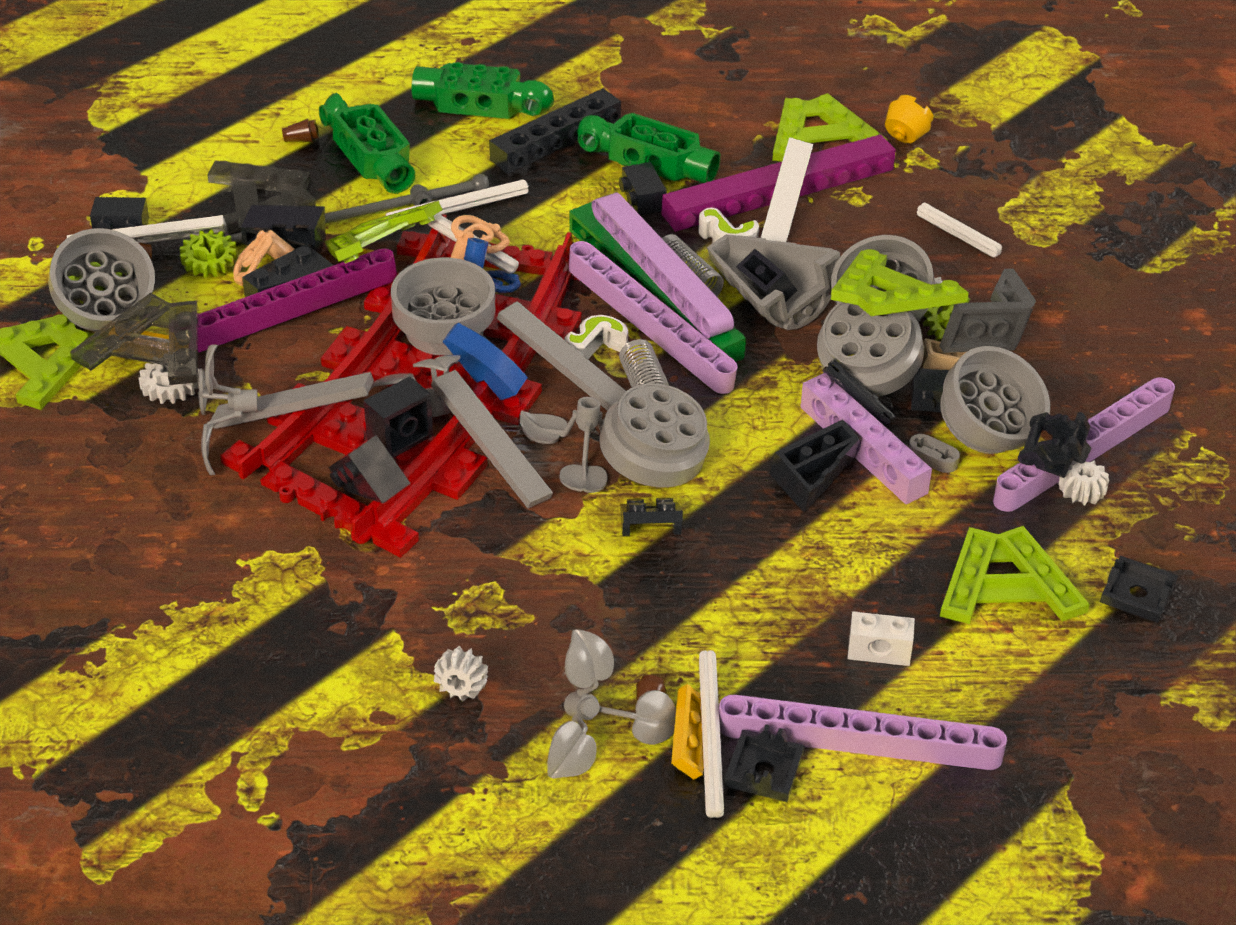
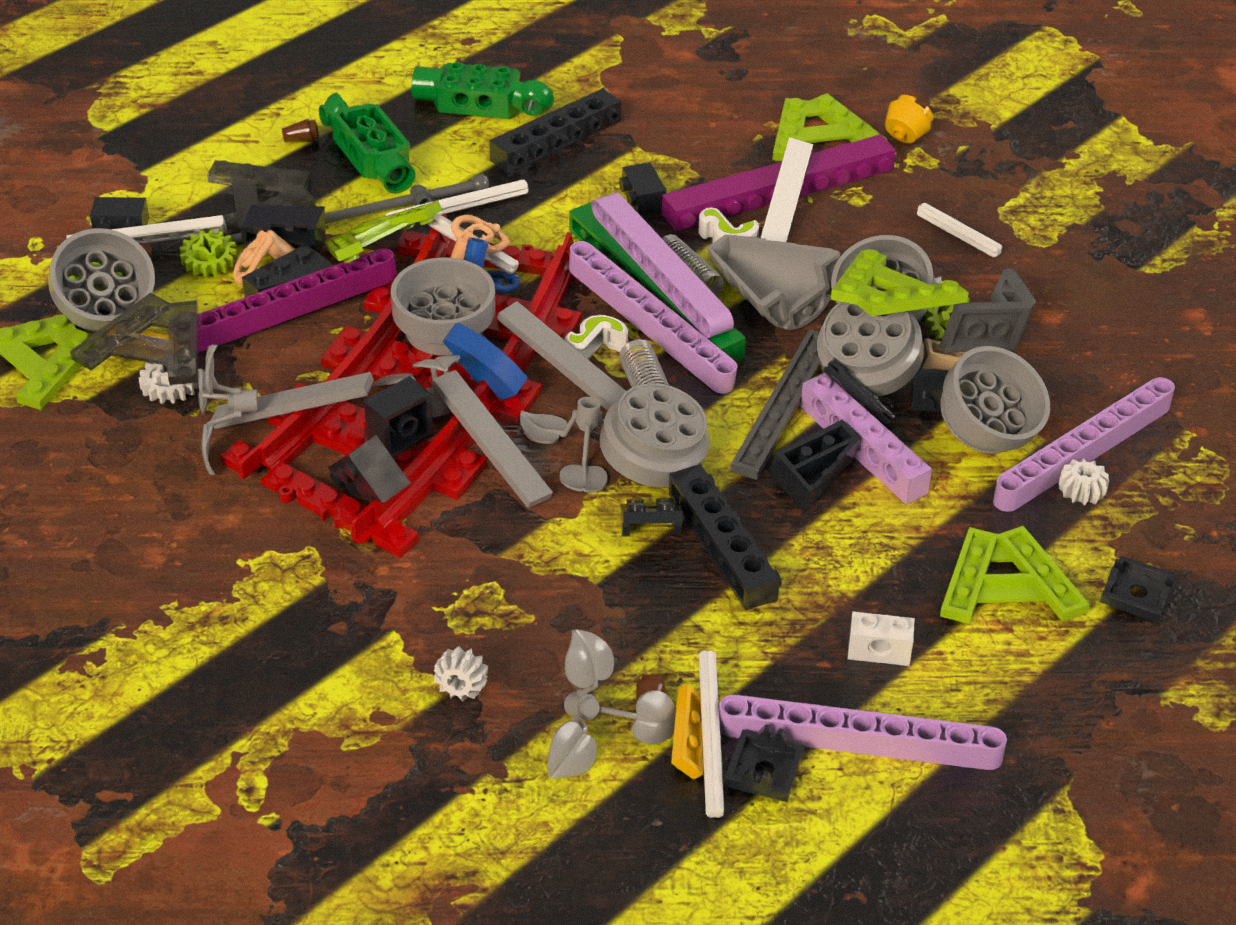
(641, 140): green brick -> none
(724, 537): none -> black brick
(765, 275): black brick -> none
(778, 410): none -> dark grey plate
(935, 453): light grey beam -> none
(1066, 445): black piece -> none

